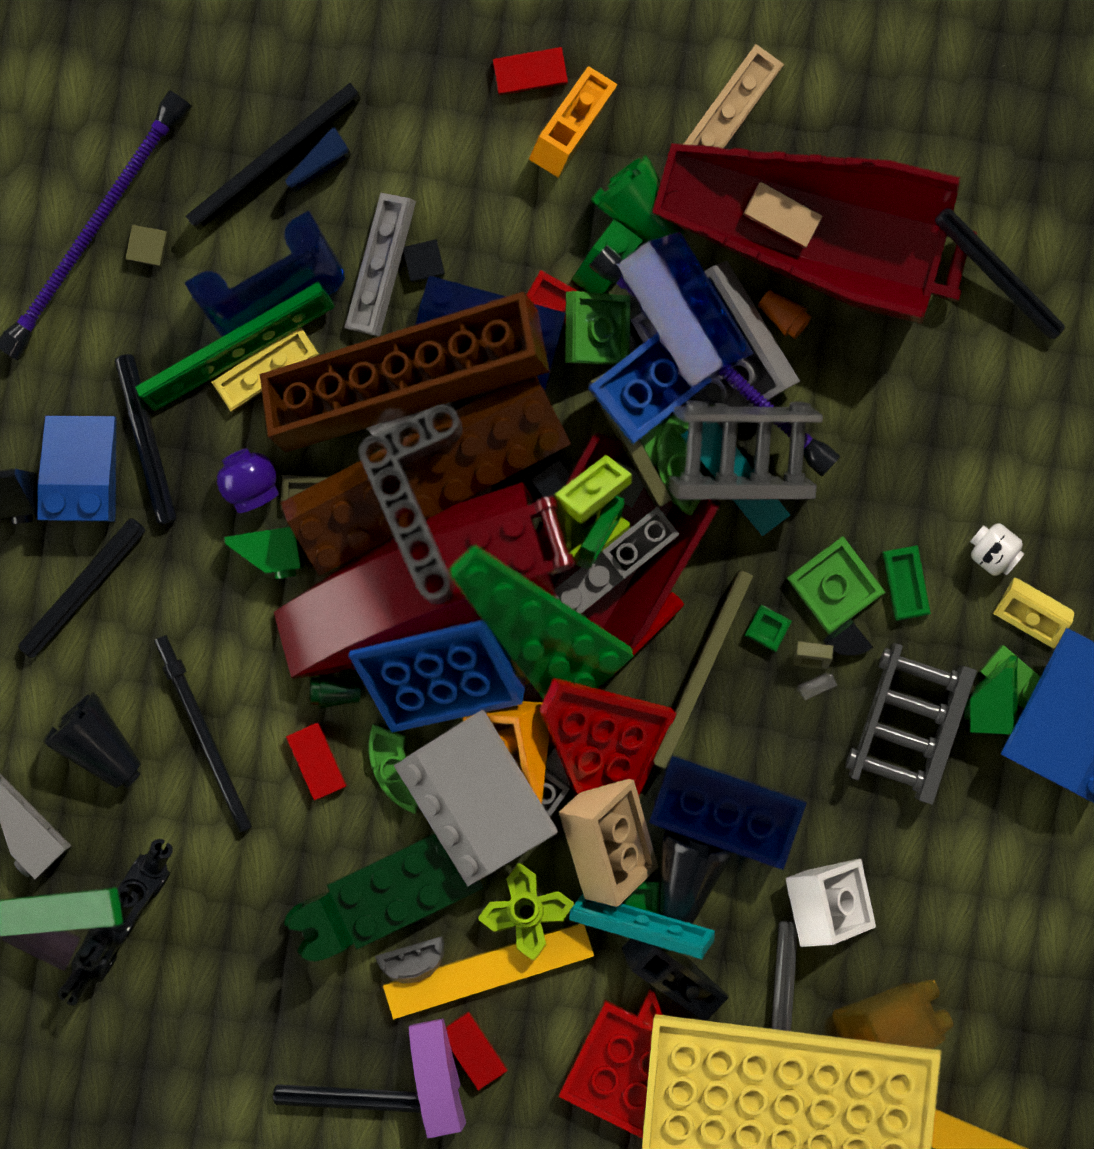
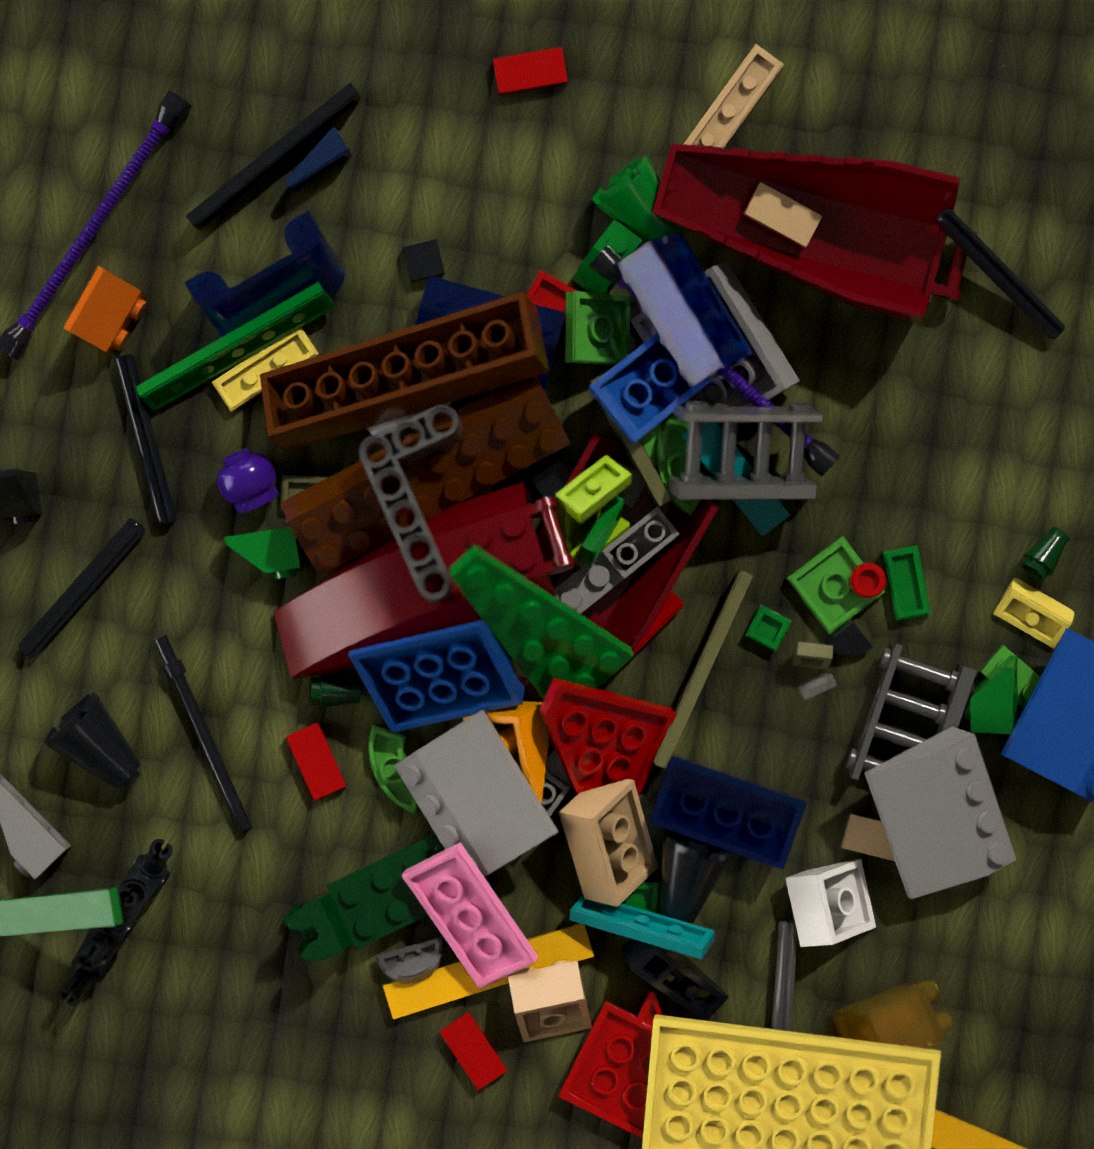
(52, 947): tile -> none
(78, 469): blue slope -> none
(106, 311): none -> orange slope
(146, 245): olive tile -> none
(346, 1098): black axle -> none
(380, 264): light grey tile -> none
(436, 1078): medium lavender slope -> none
(469, 915): none -> bright pink tile
(523, 892): lime plant -> none
(549, 1000): none -> tan slope
(572, 122): light orange slope -> none
(785, 314): orange cone -> none
(866, 837): none -> tan tile
(867, 580): none -> red tile
(940, 813): none -> light grey slope
(996, 549): white head -> none
(1044, 555): none -> dark green cone

